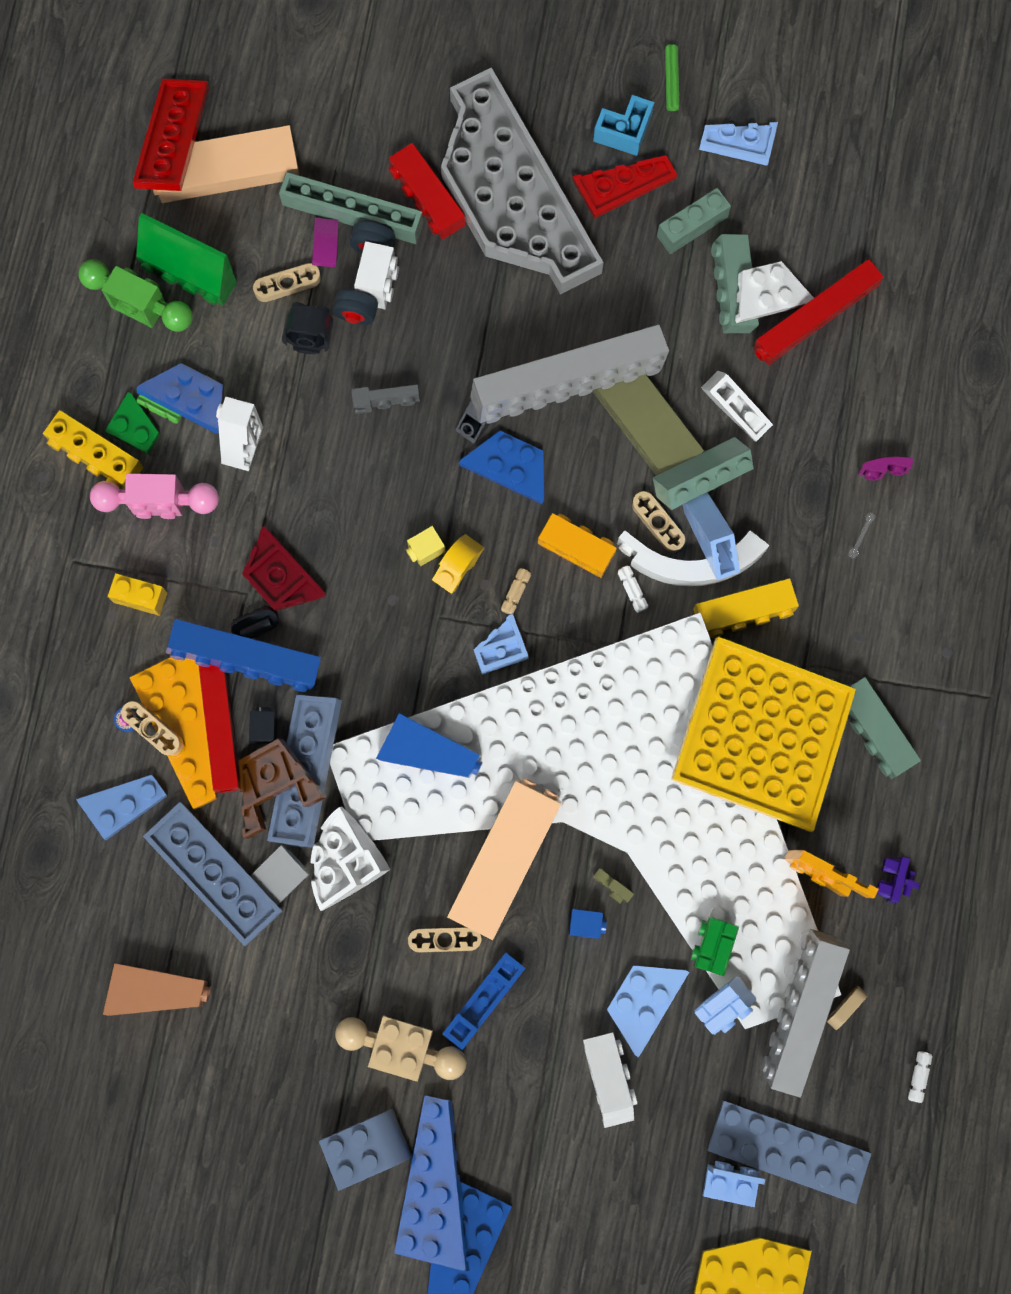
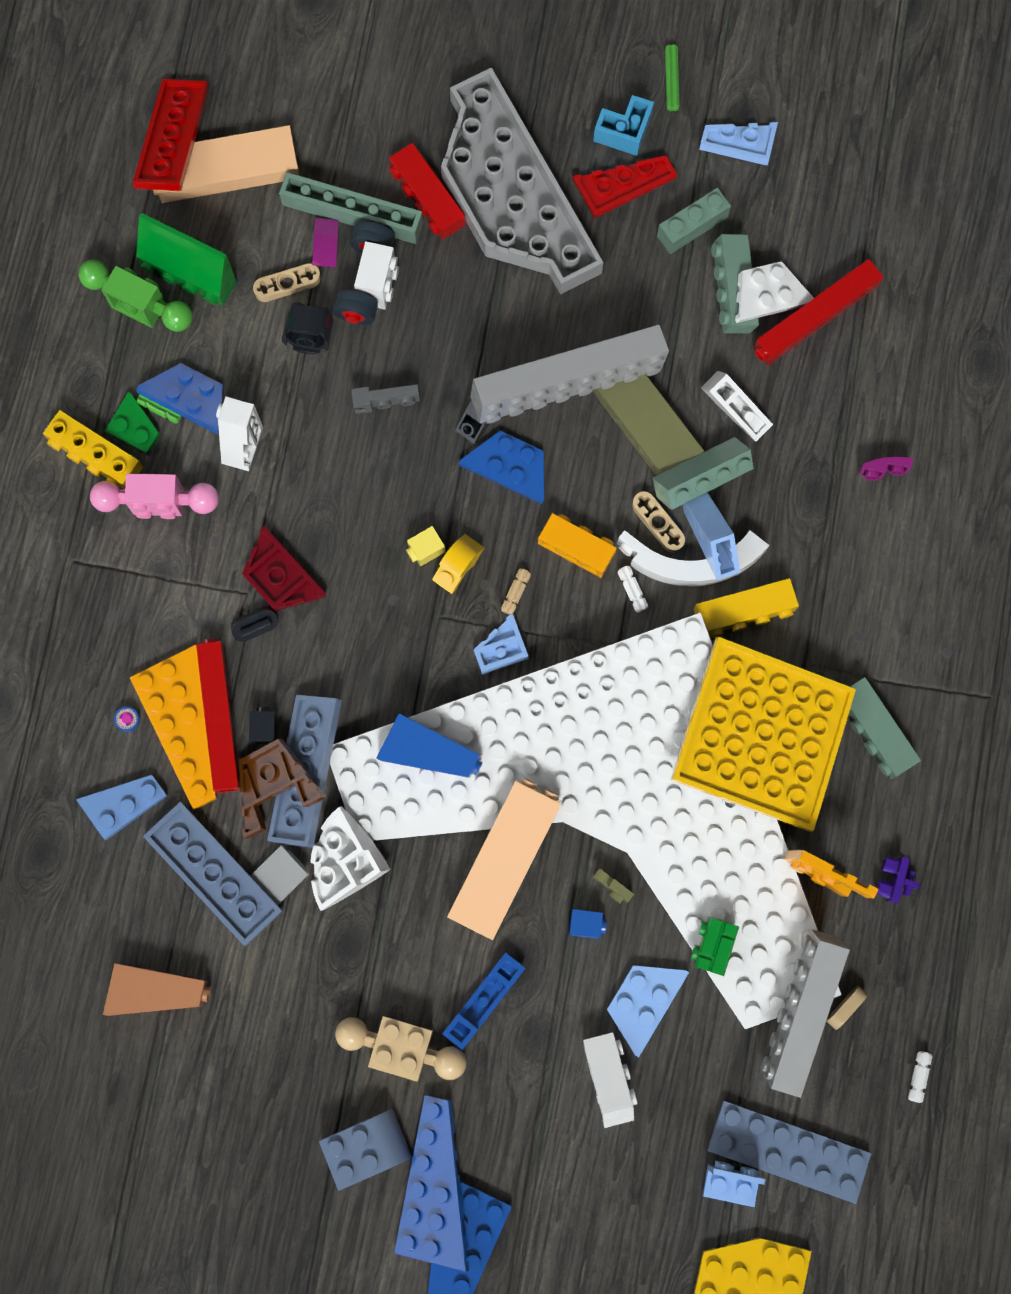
(137, 594): yellow piece -> none
(143, 712): tan beam -> none
(242, 655): blue brick -> none
(426, 946): tan beam -> none
(725, 1006): light blue brick -> none
(853, 553): clear hinge -> none

